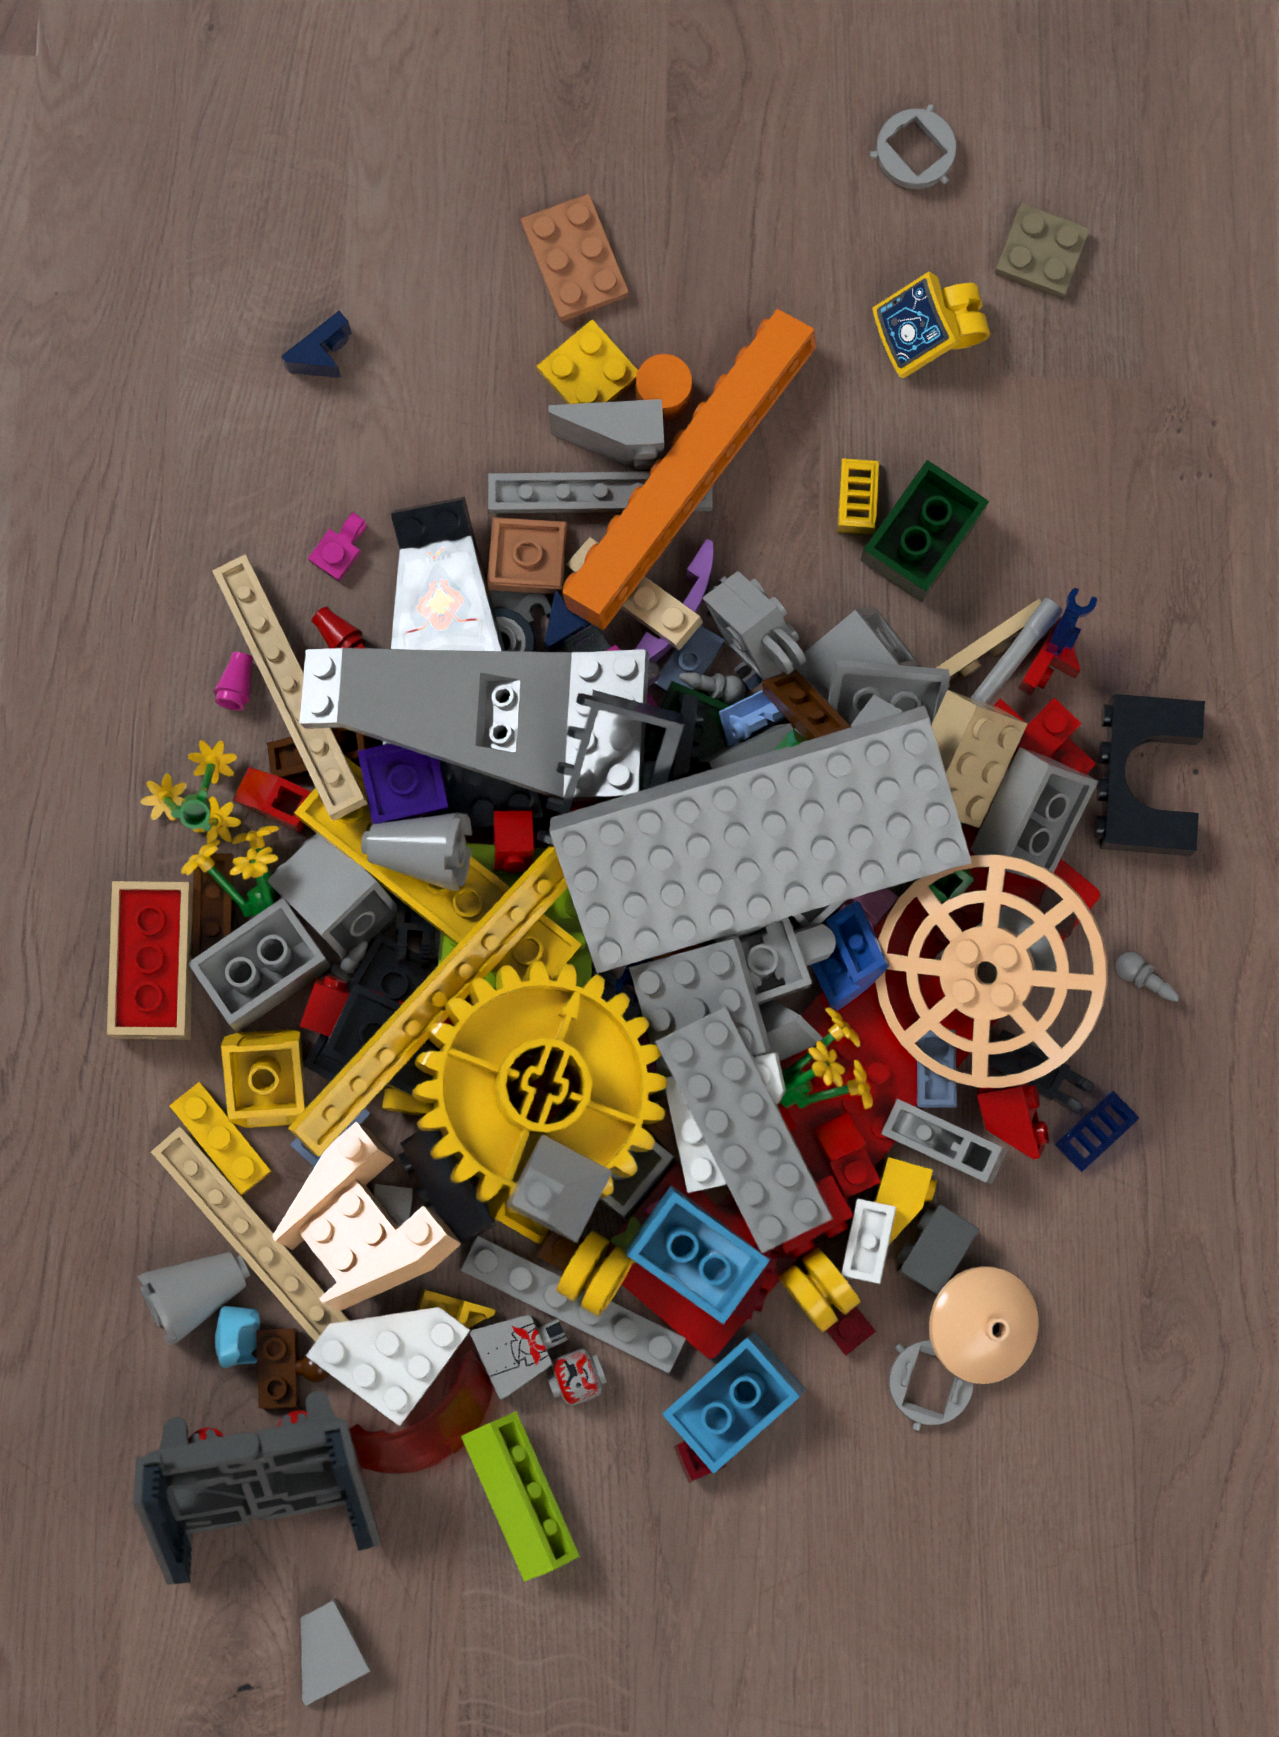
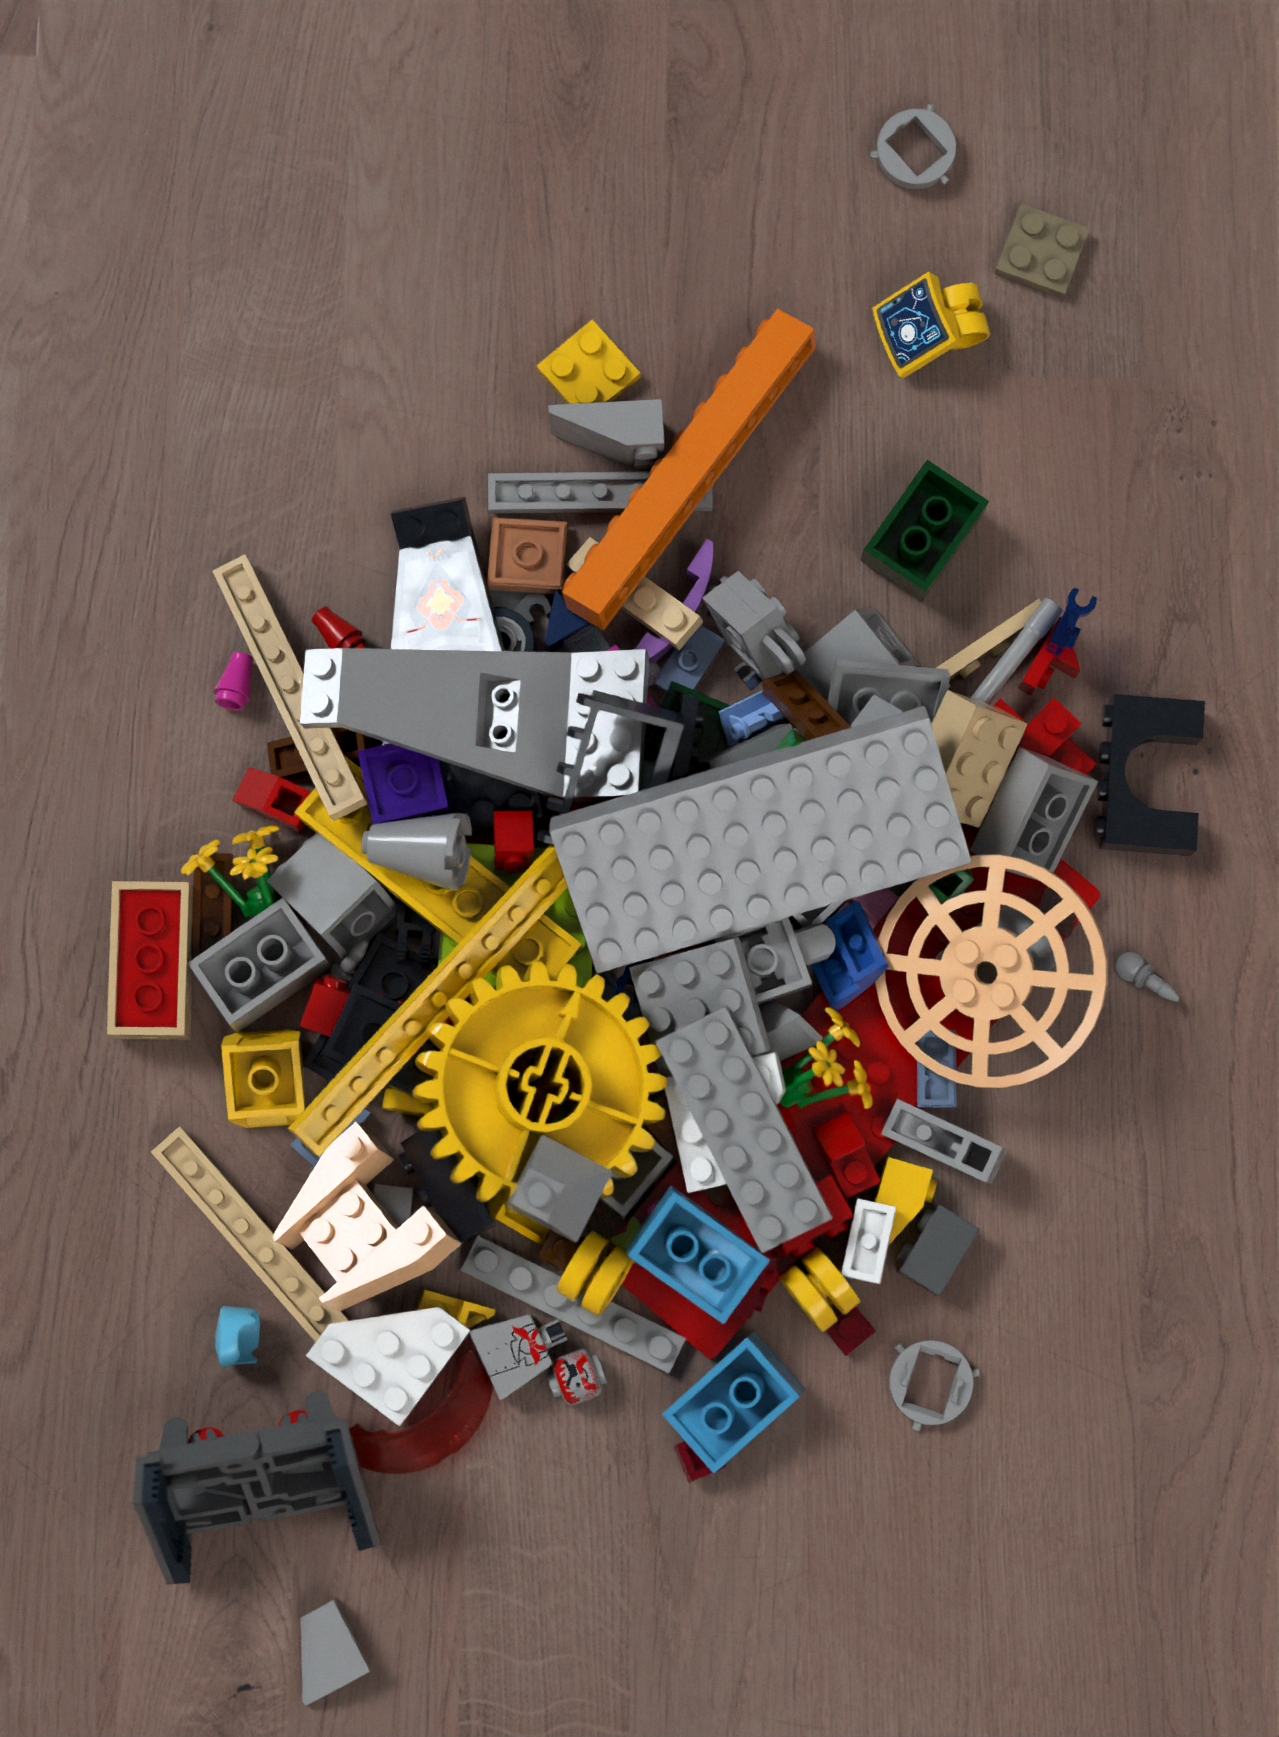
(191, 1292): light grey cone -> none
(195, 809): yellow plant -> none
(220, 1138): yellow plate -> none
(280, 1368): reddish brown plate -> none
(311, 355): dark blue slope -> none
(337, 552): dark pink plate -> none
(520, 1496): lime brick -> none
(574, 257): nougat plate -> none
(665, 379): orange piece -> none
(727, 689): light grey bar -> none
(852, 524): yellow slope -> none
(964, 1322): light nougat dish -> none
(1014, 1118): red slope -> none
(1048, 1085): black hinge -> none
(1120, 1108): clear blue slope -> none

